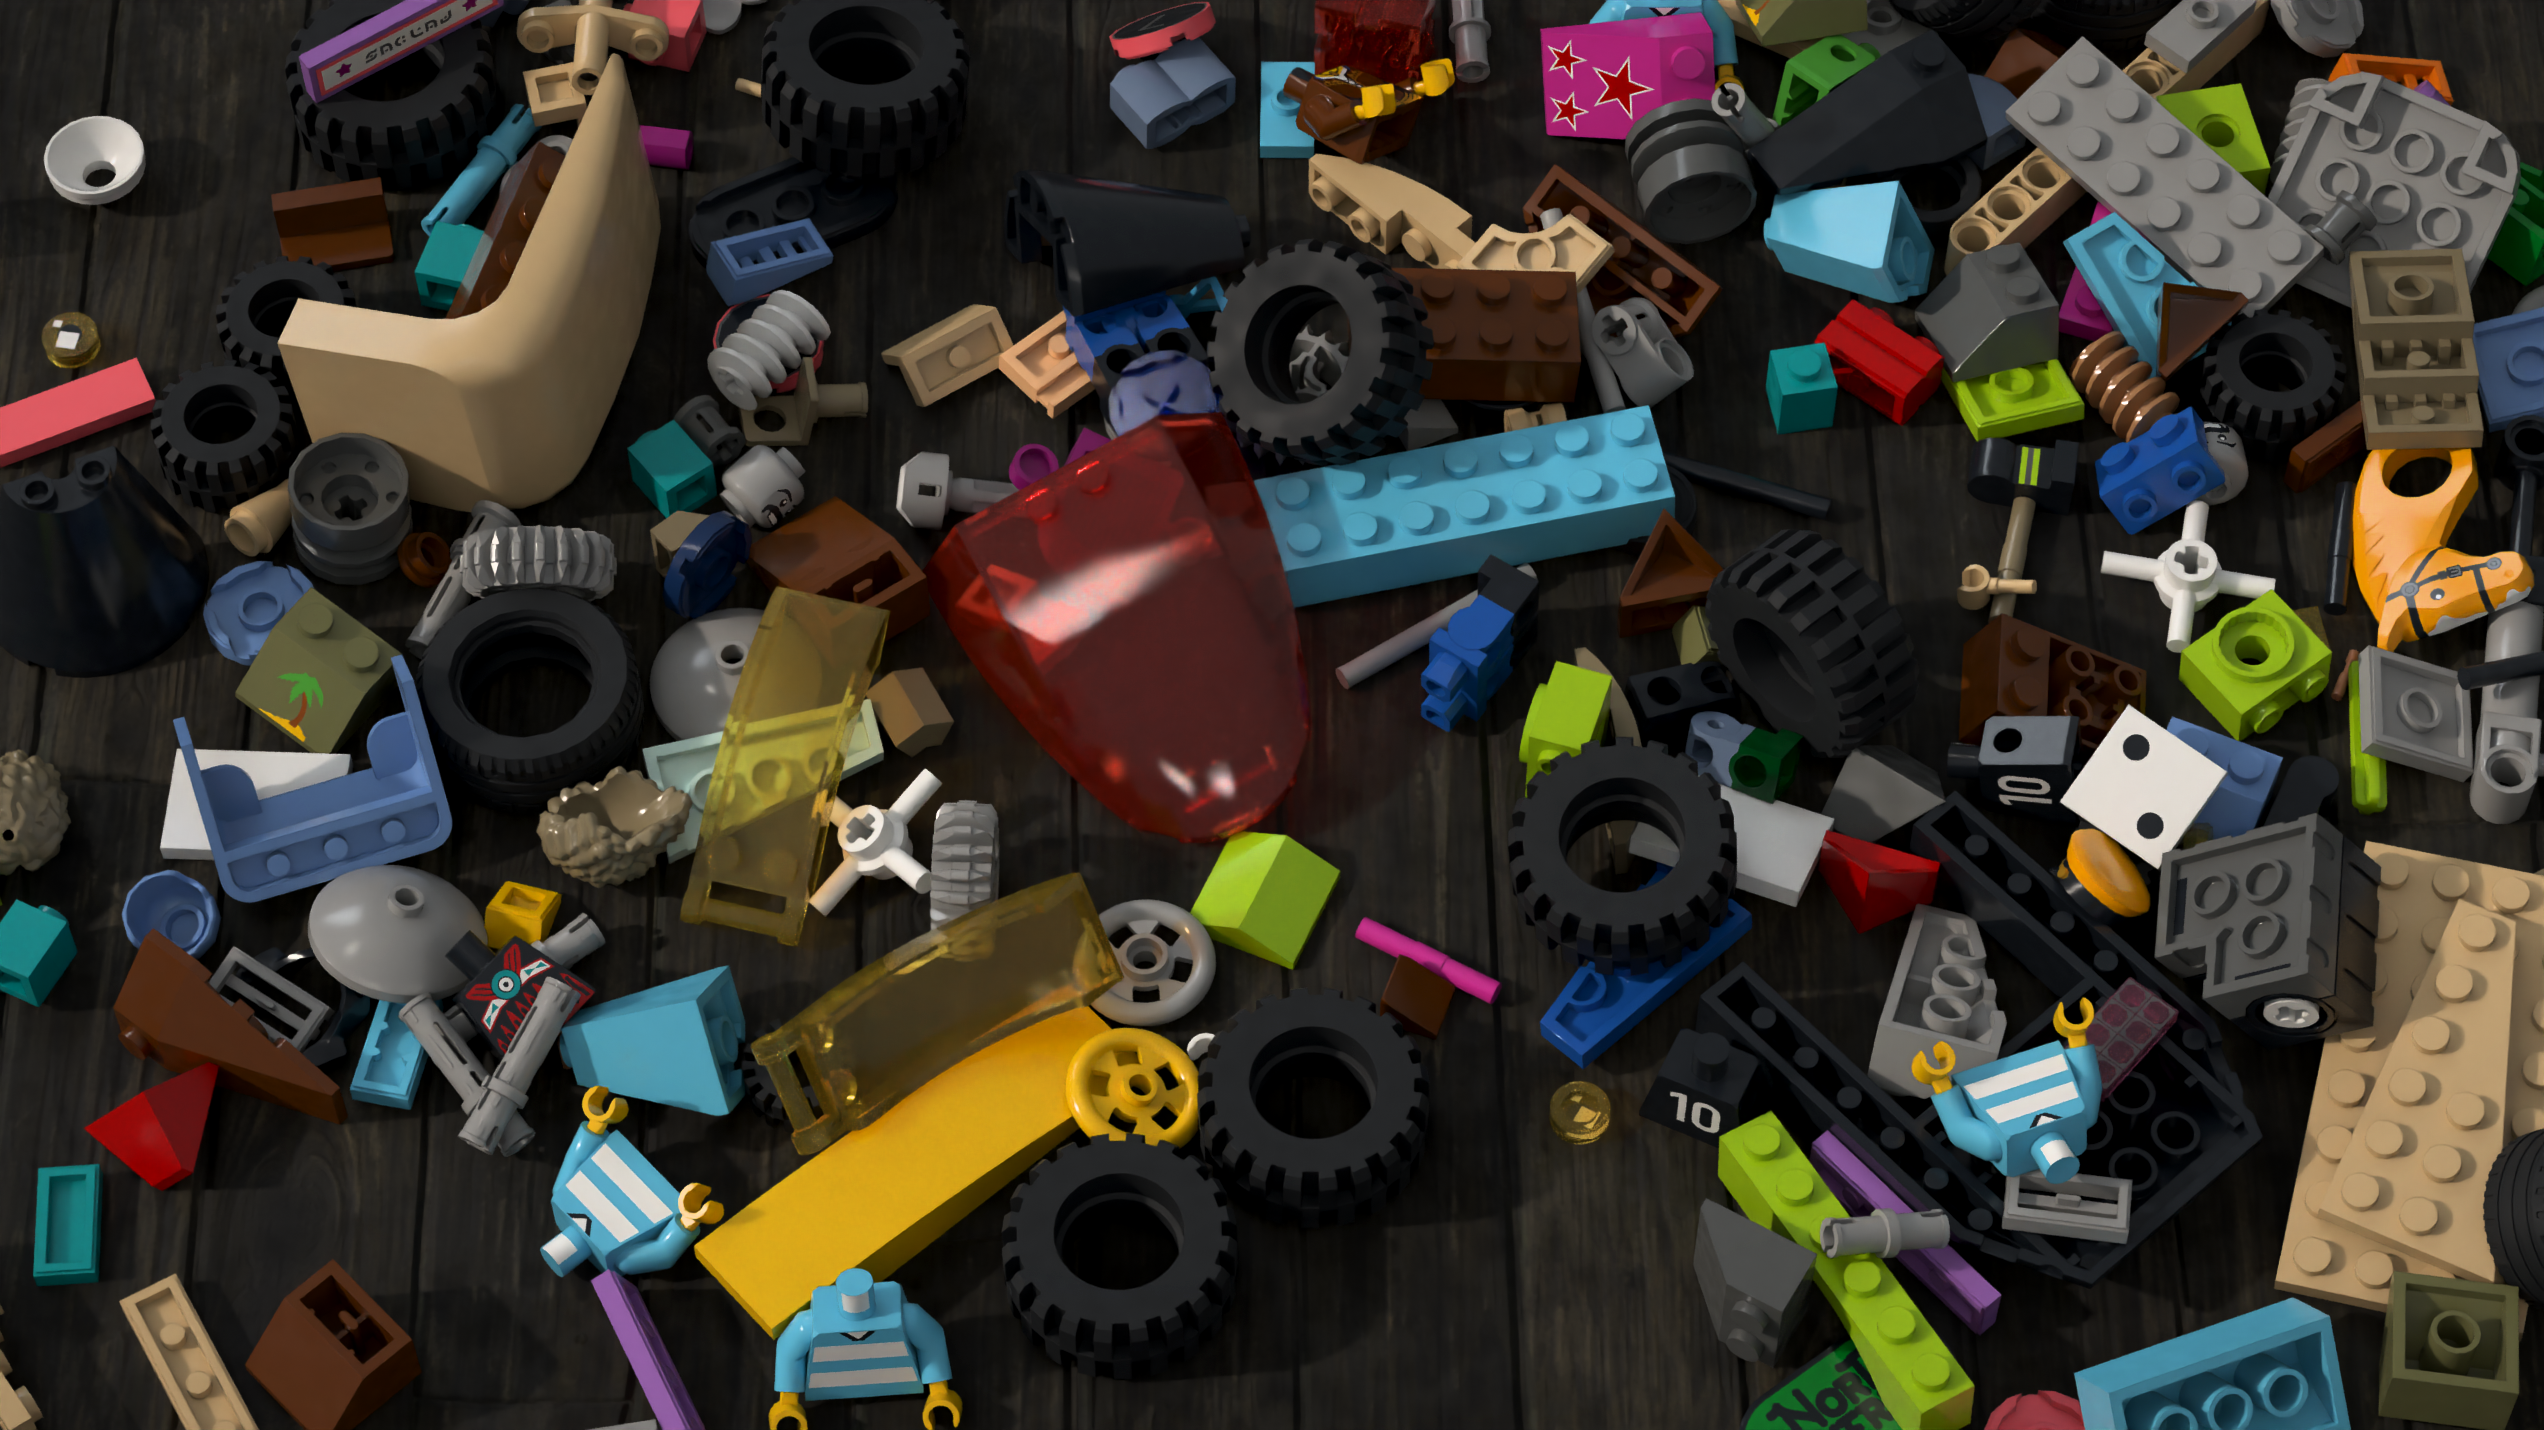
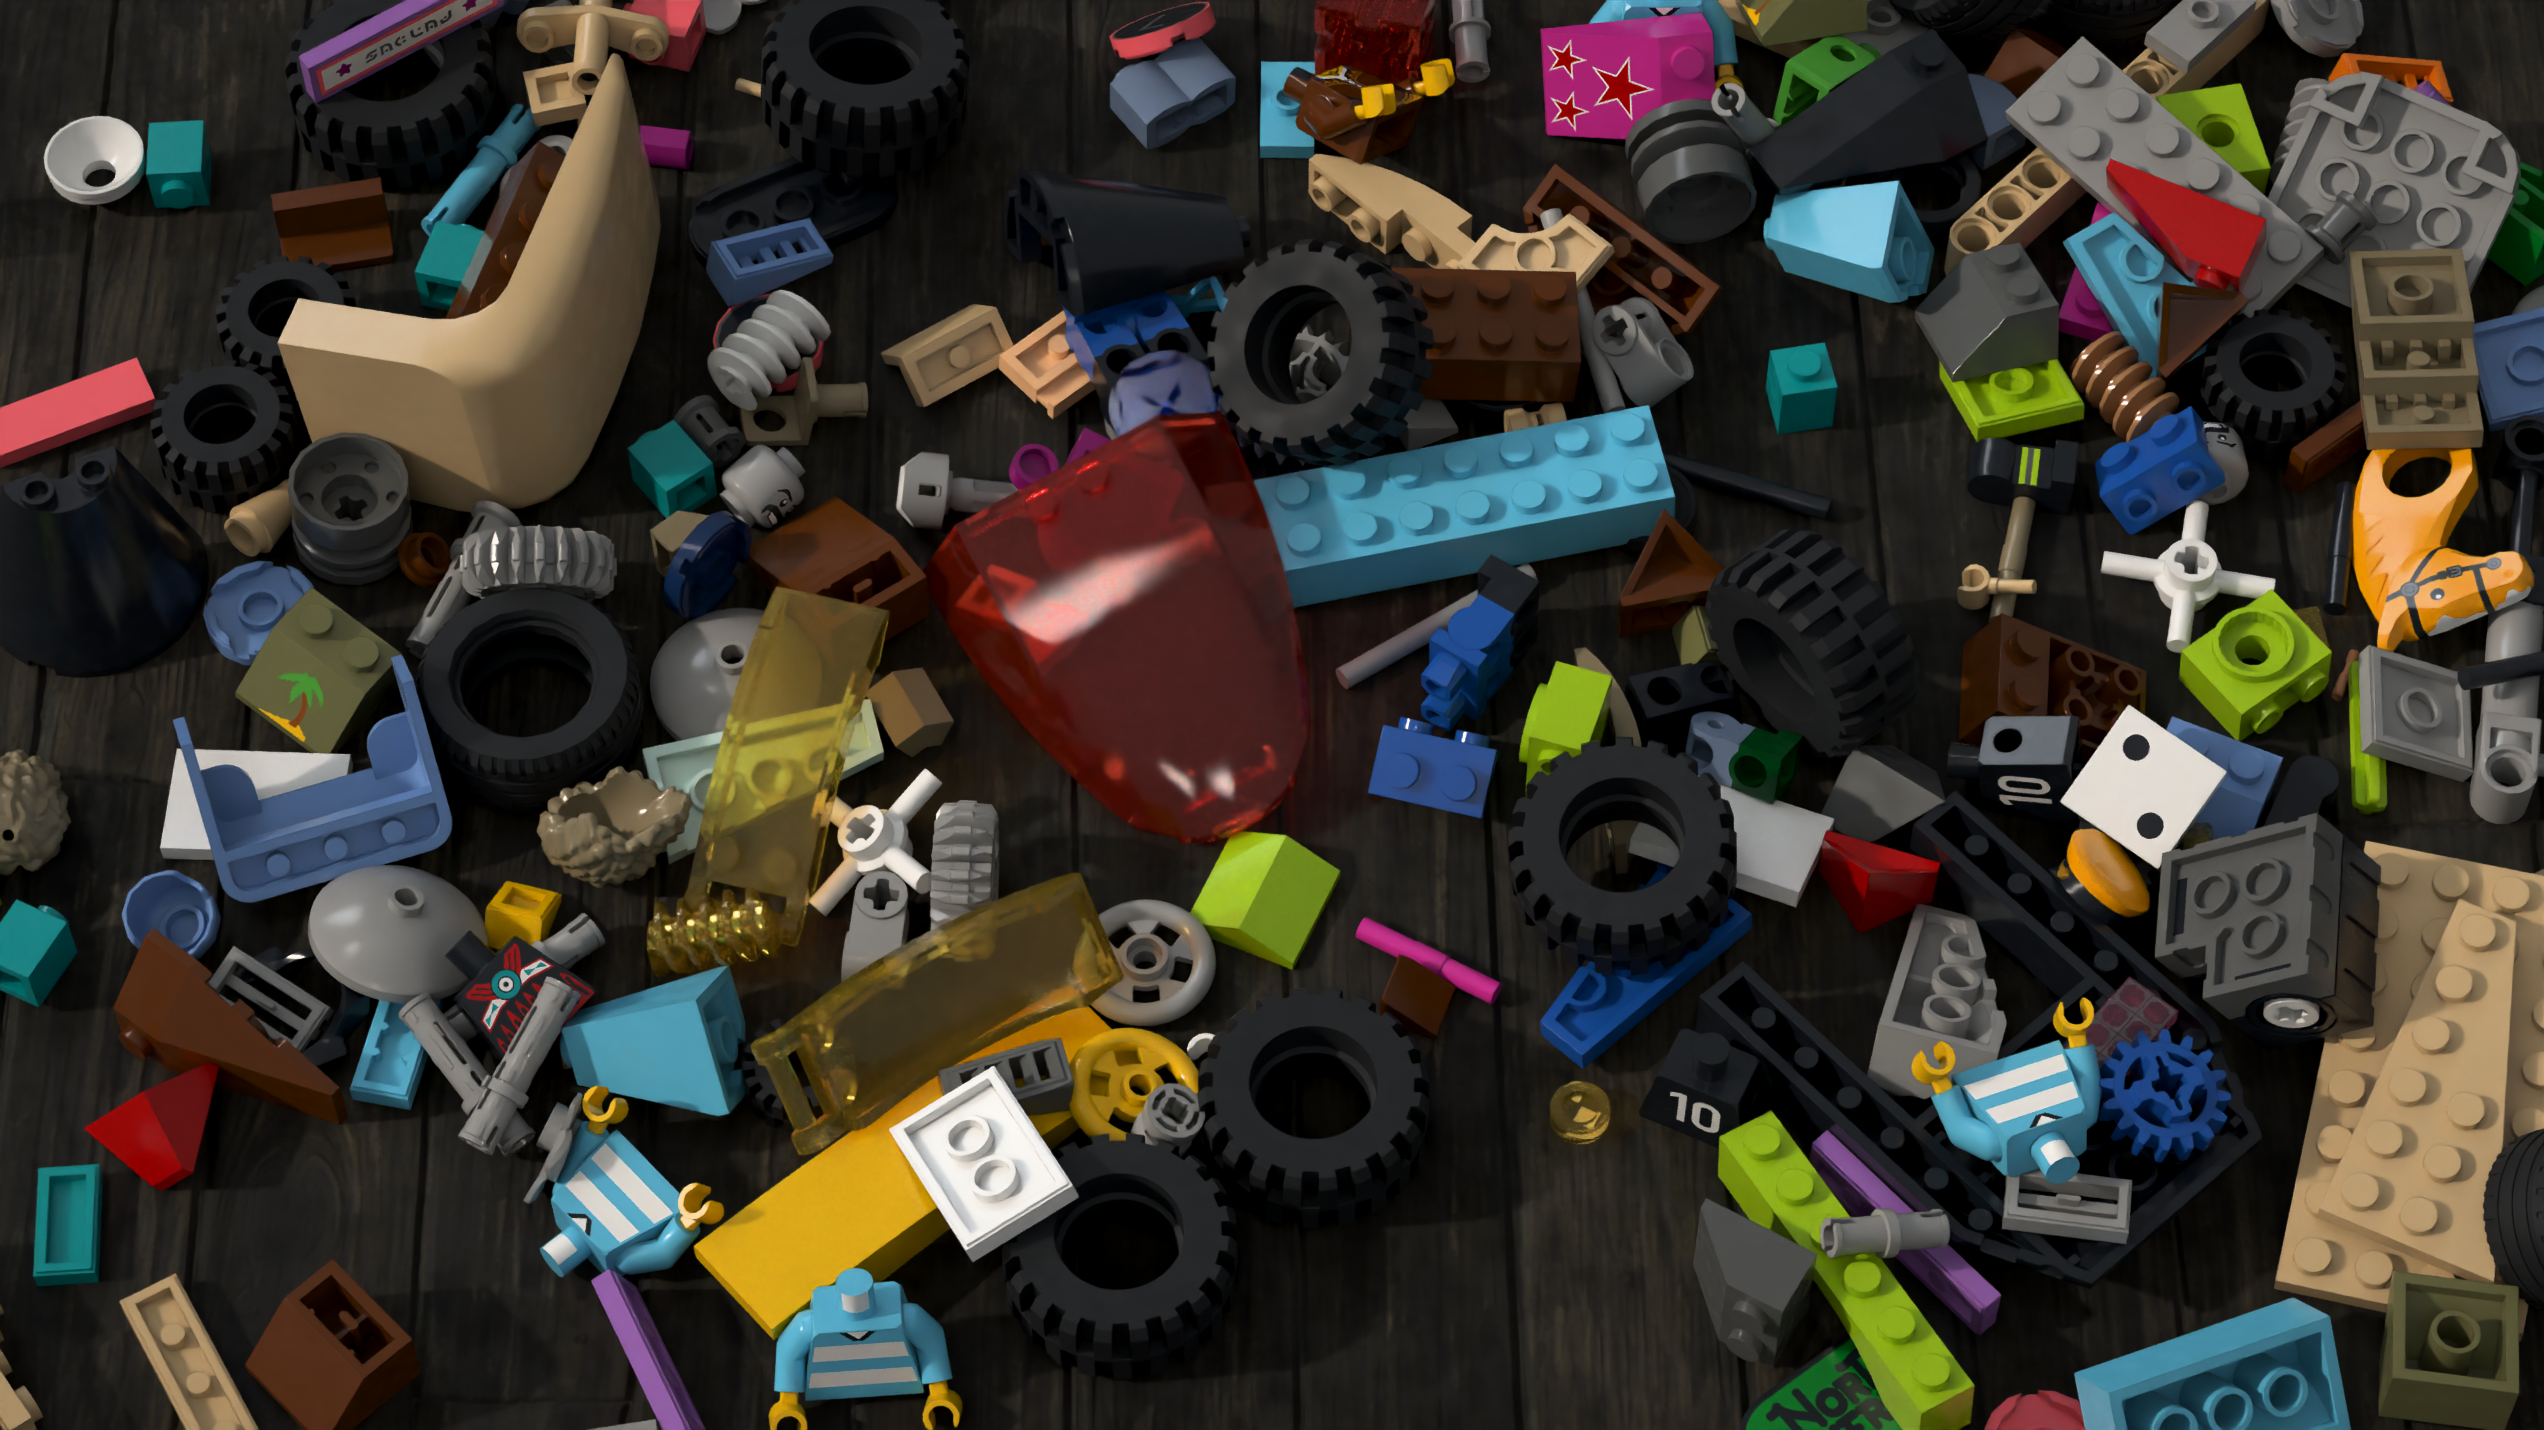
(71, 340): clear yellow tile -> none
(179, 164): none -> teal brick
(557, 1140): none -> light grey plate
(711, 933): none -> clear yellow piece
(873, 930): none -> light grey piece
(983, 1163): none -> white tile
(1024, 1062): none -> dark grey slope
(1171, 1116): none -> light grey wheel
(1434, 769): none -> blue bracket
(1881, 361): red brick -> none
(2162, 1095): none -> blue gear
(2200, 234): none -> red slope

